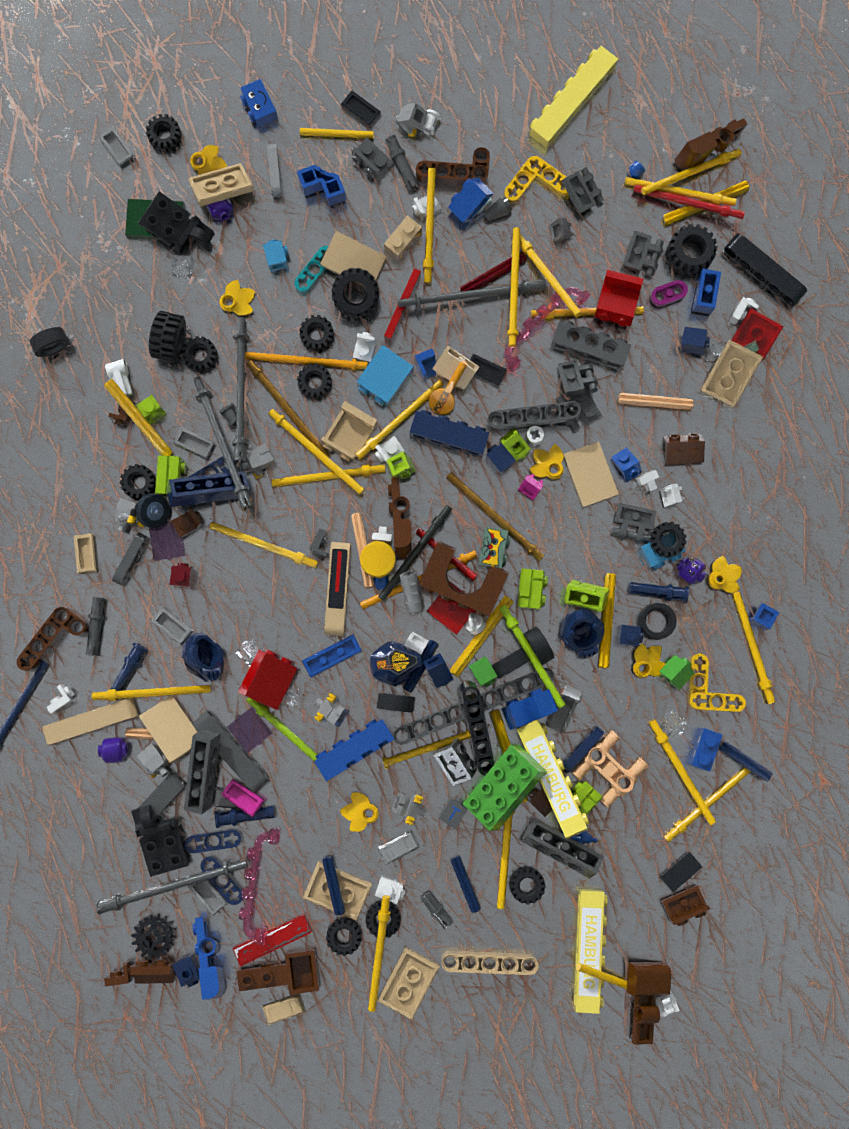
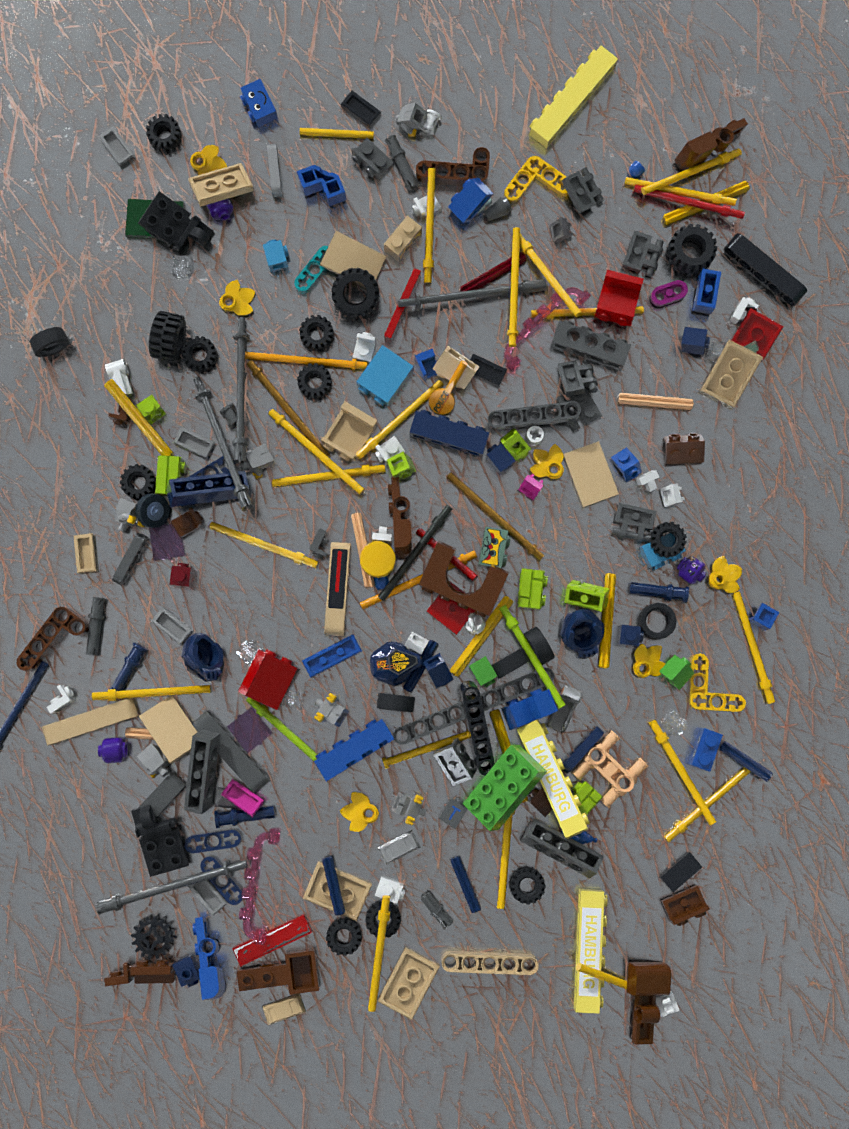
(412, 591): light grey axle -> none

